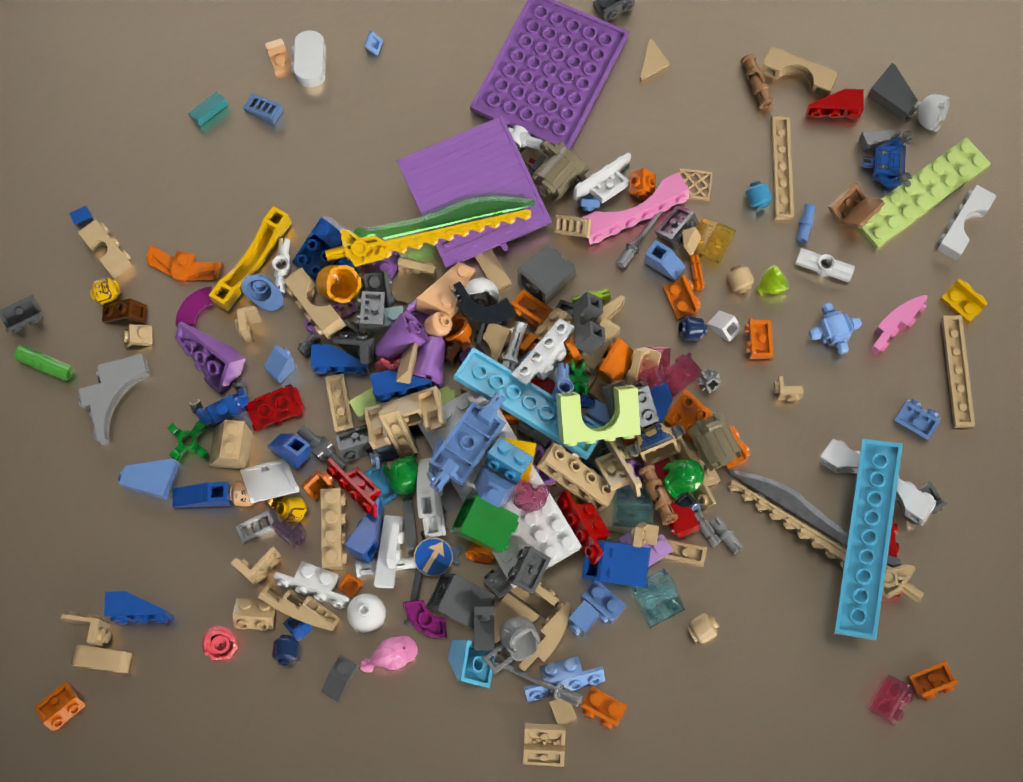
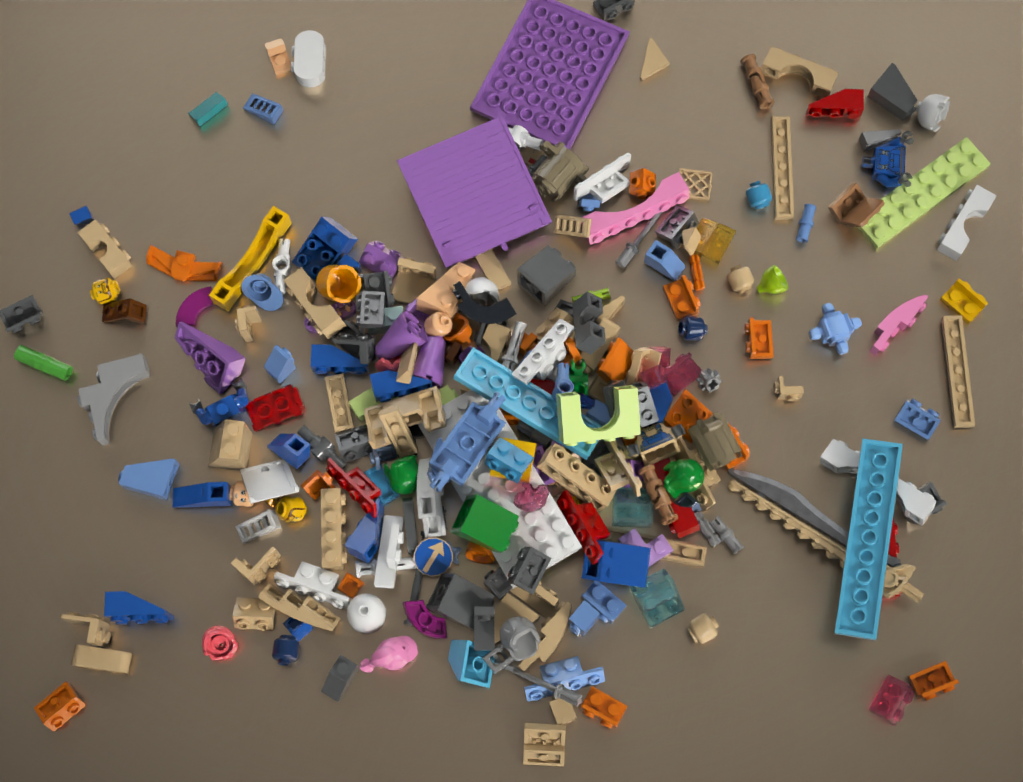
(137, 335): tan bracket -> none
(197, 430): green pin -> none
(285, 532): clear purple bracket -> none
(305, 347): dark grey pin -> none
(372, 249): piece -> none
(373, 43): light blue slope -> none
(494, 487): medium blue slope -> none
(530, 309): orange bracket -> none
(644, 534): tan bracket -> none
(725, 325): white brick -> none
(836, 268): white piece -> none

